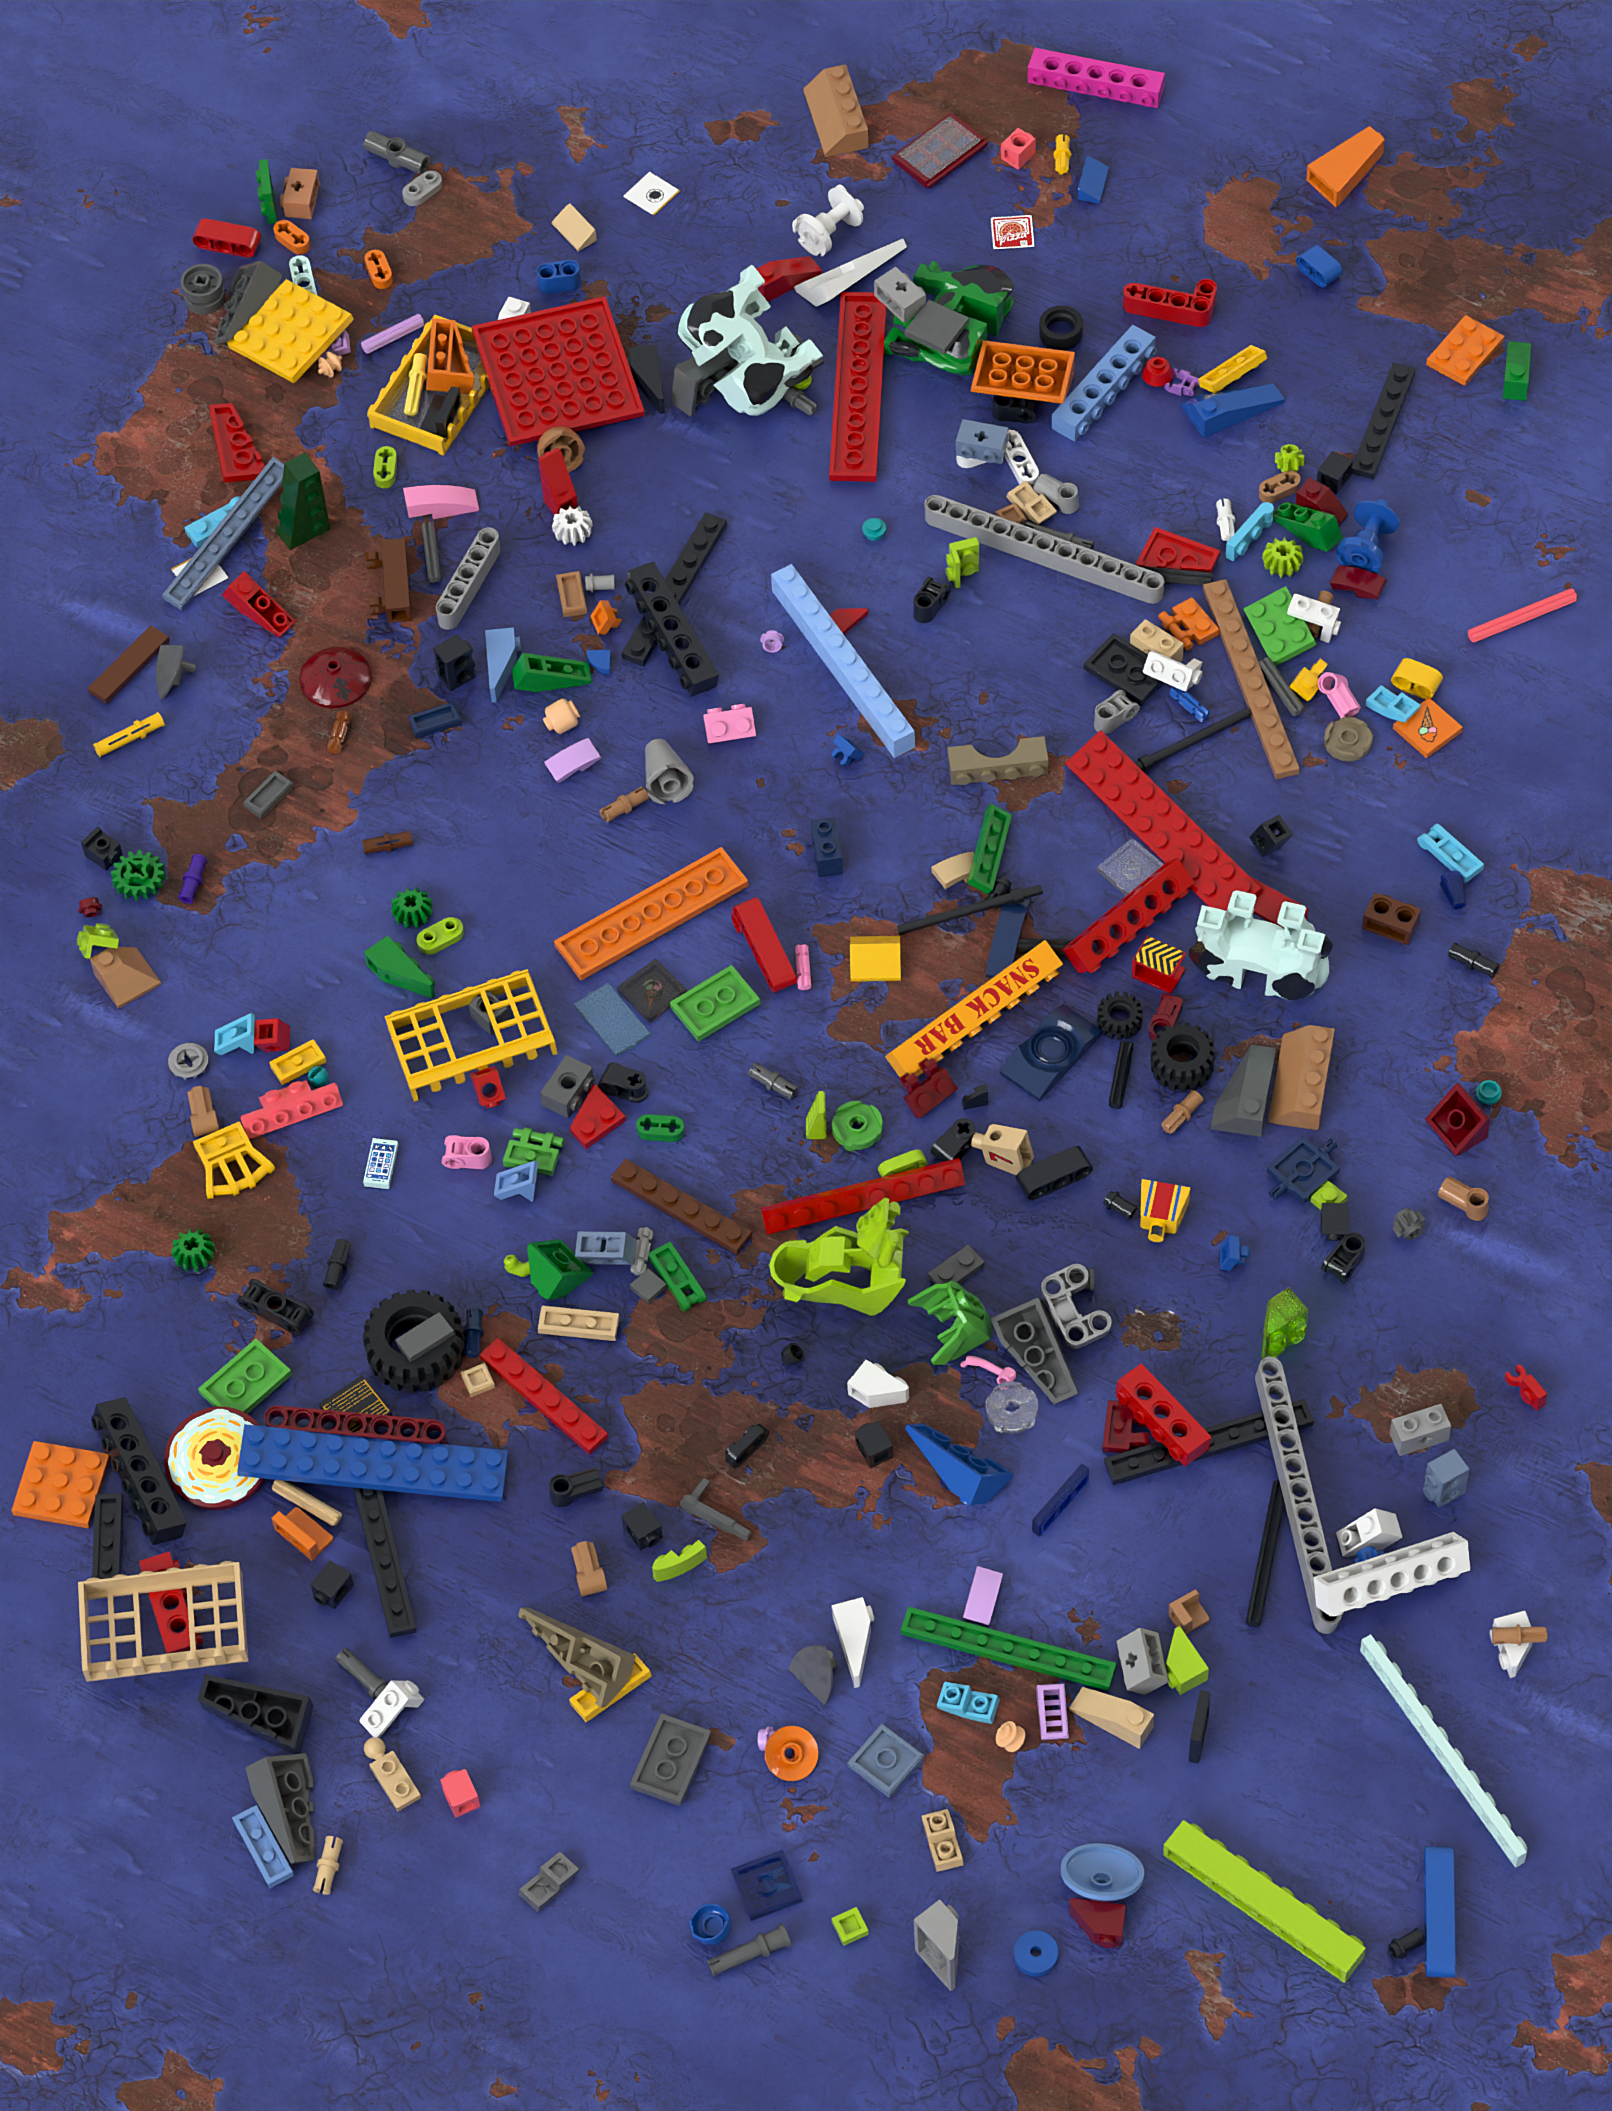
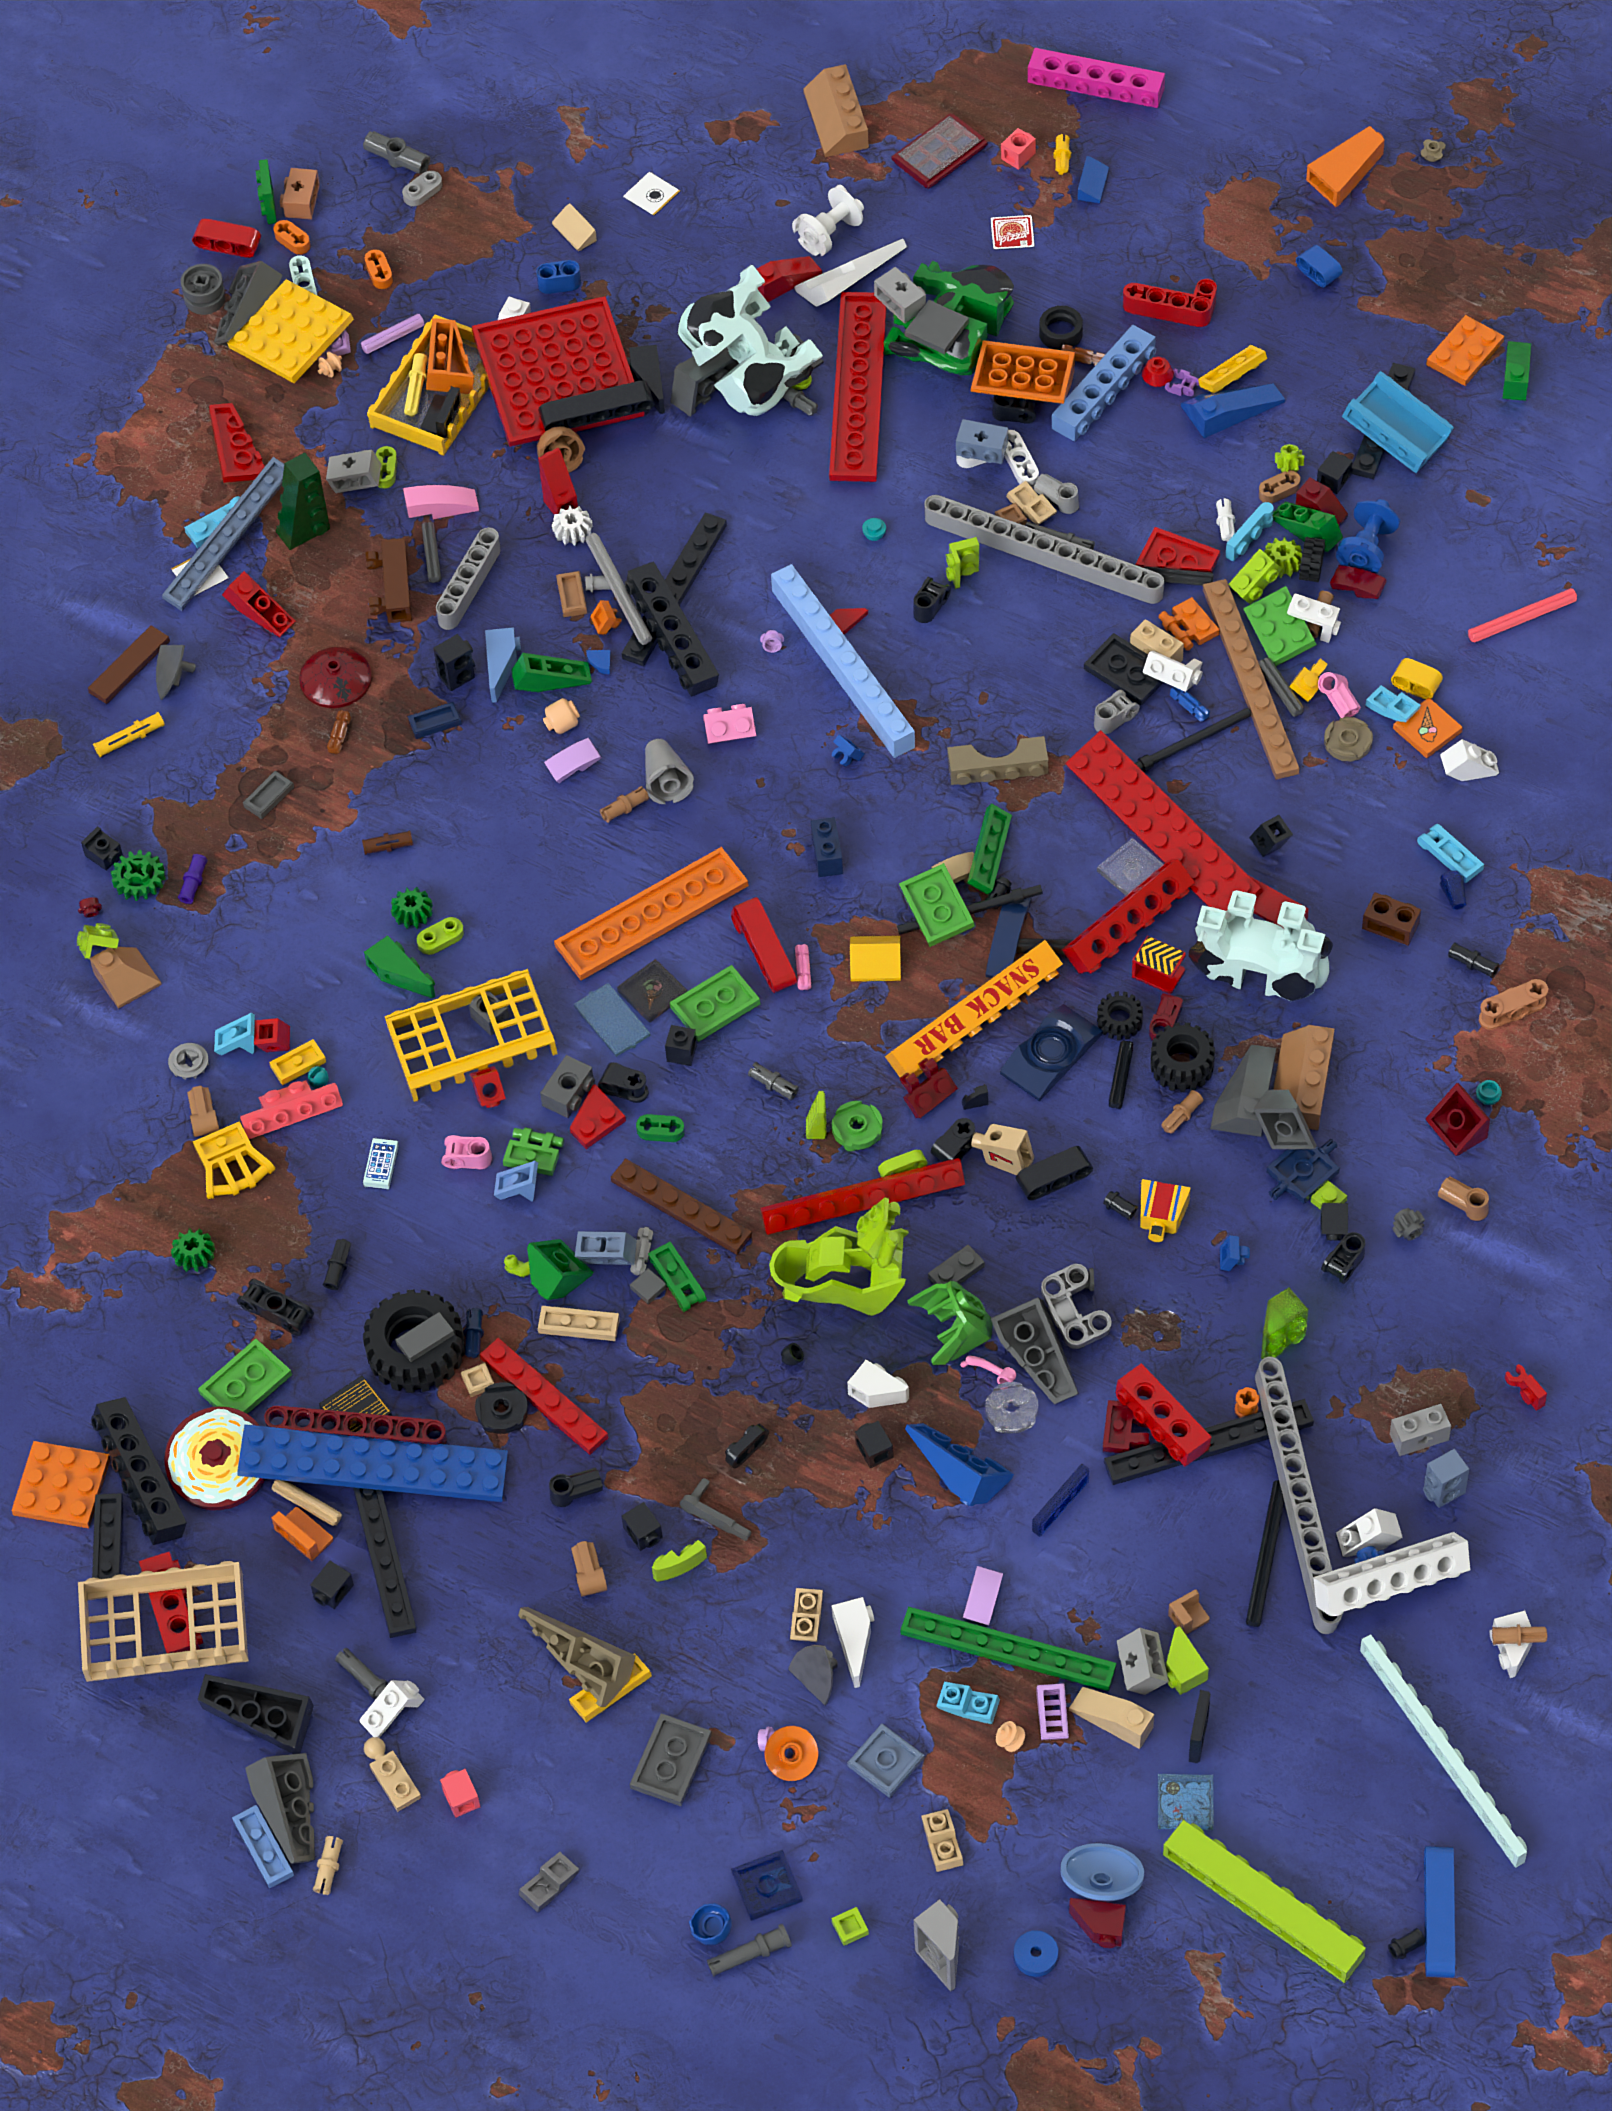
(353, 471): none -> light grey brick
(506, 1421): none -> black plate
(597, 406): none -> black beam
(618, 588): none -> light grey axle
(681, 1045): none -> black brick
(806, 1615): none -> tan slope
(936, 905): none -> bright green plate
(1084, 355): none -> dark orange axle
(1185, 1799): none -> clear light blue tile
(1244, 1396): none -> orange bush
(1255, 576): none -> lime bracket
(1283, 1121): none -> dark grey slope
(1312, 559): none -> black tyre
(1398, 422): none -> dark azure panel
(1432, 150): none -> dark tan plate
(1469, 762): none -> white slope
(1513, 1004): none -> nougat piece

